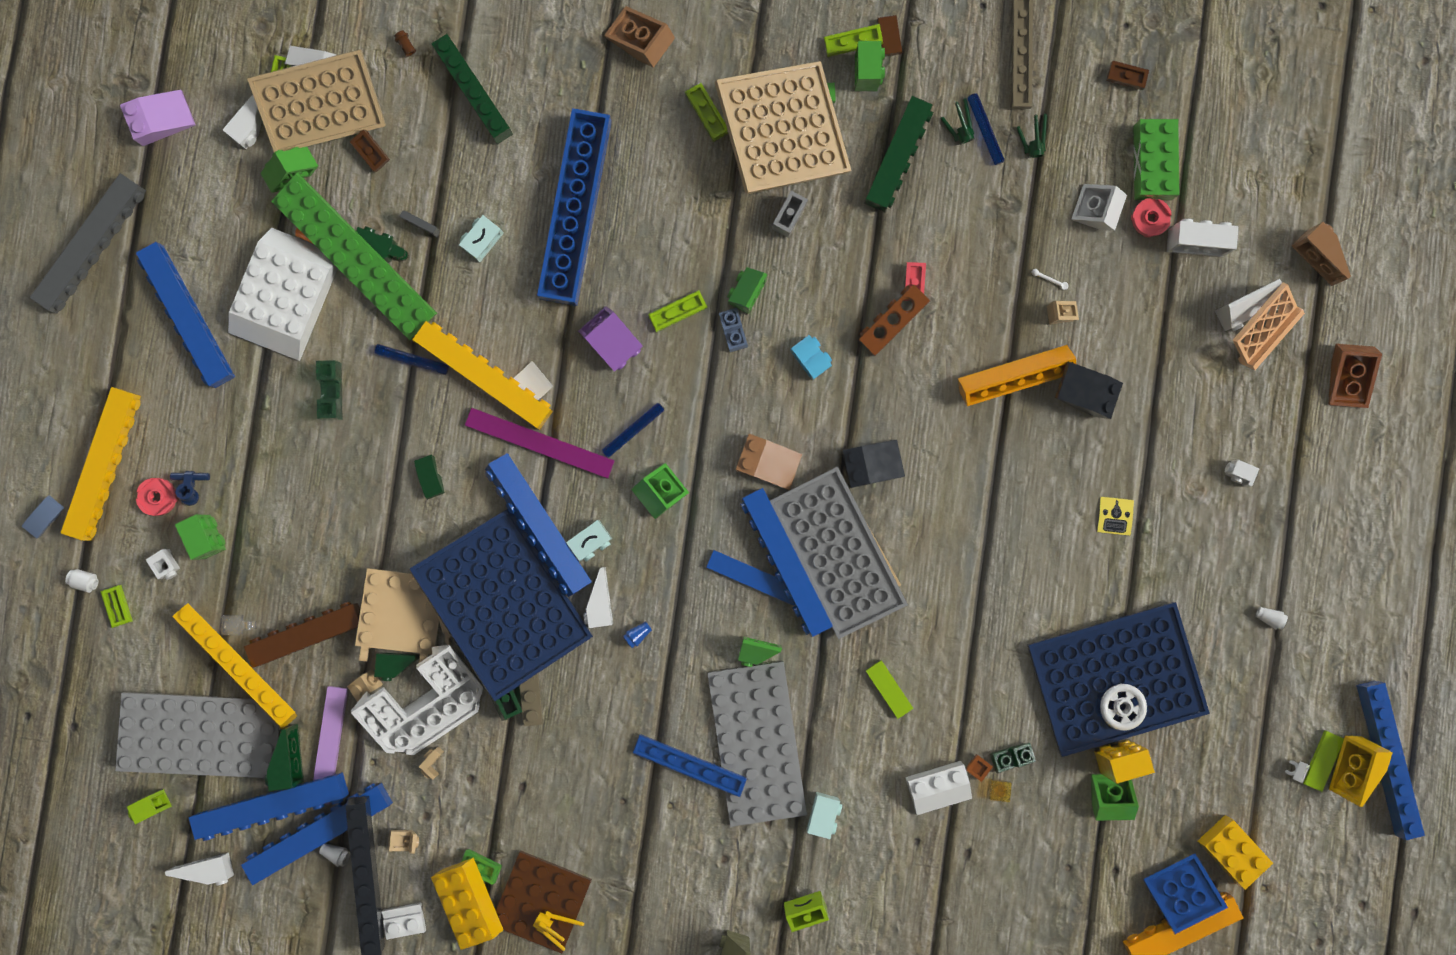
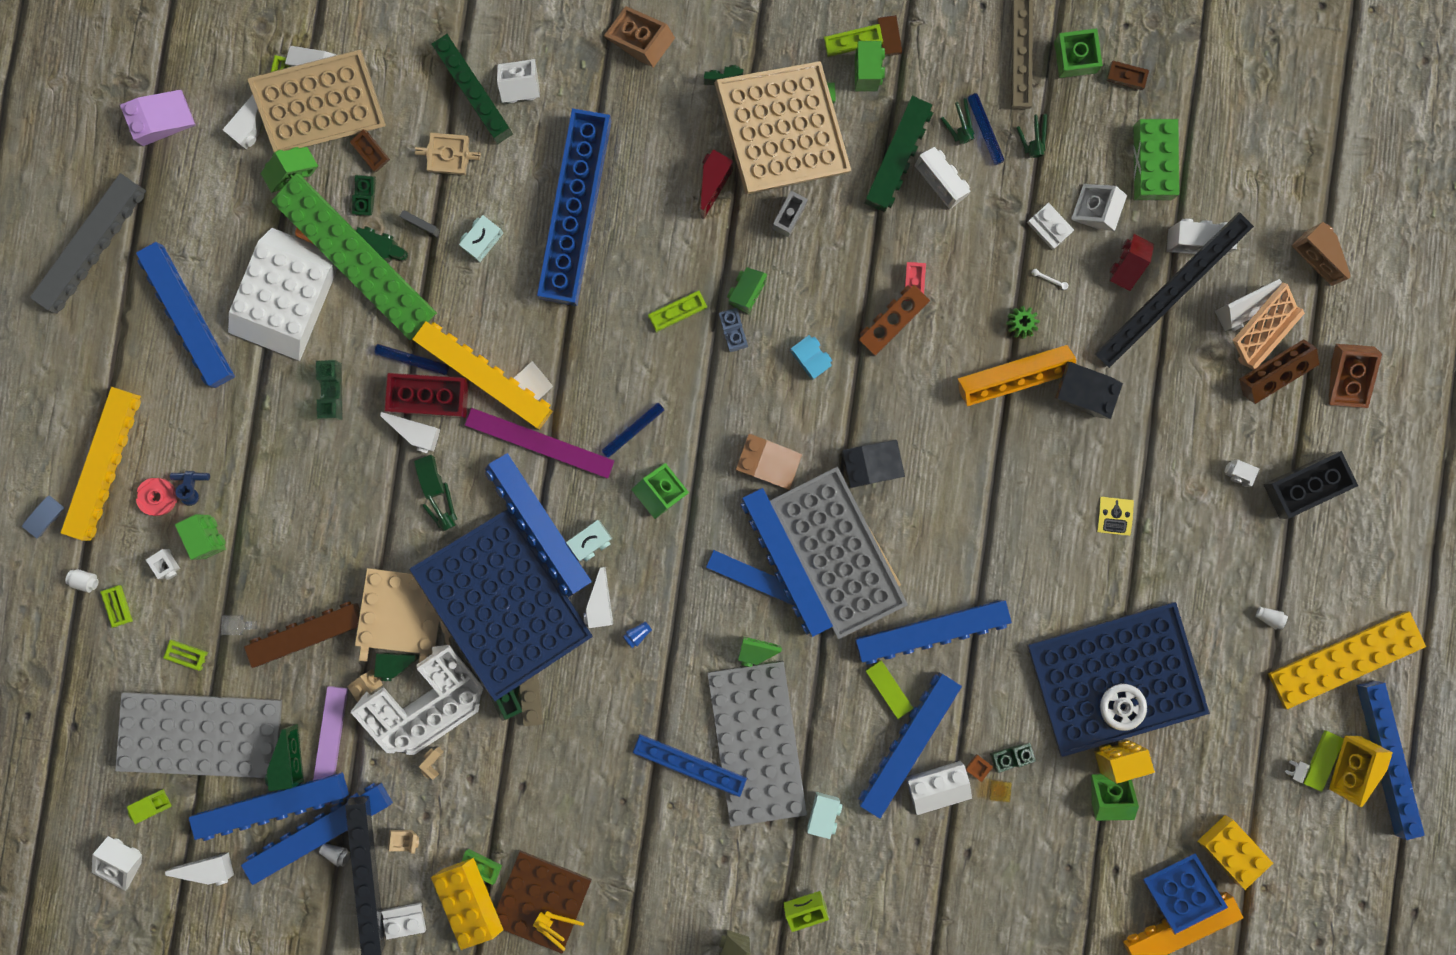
(116, 862): none -> white slope
(201, 659): none -> lime tile
(235, 666): yellow brick -> none
(364, 195): none -> dark green slope
(404, 42): reddish brown pin -> none
(415, 433): none -> white slope
(426, 395): none -> dark red brick
(442, 521): none -> dark green plant
(448, 153): none -> tan plate
(518, 81): none -> white slope
(611, 339): medium lavender slope -> none
(707, 112): lime tile -> none
(713, 75): none -> dark green slope
(716, 172): none -> dark red slope
(909, 745): none -> blue brick
(932, 631): none -> blue brick
(942, 177): none -> white slope
(1017, 327): none -> bright green gear
(1050, 226): none -> white plate
(1062, 312): tan slope -> none
(1078, 53): none -> bright green brick
(1133, 262): none -> dark red brick
(1149, 228): coral plate -> none
(1174, 289): none -> black plate
(1279, 371): none -> reddish brown brick
(1310, 485): none -> black brick
(1347, 660): none -> yellow plate

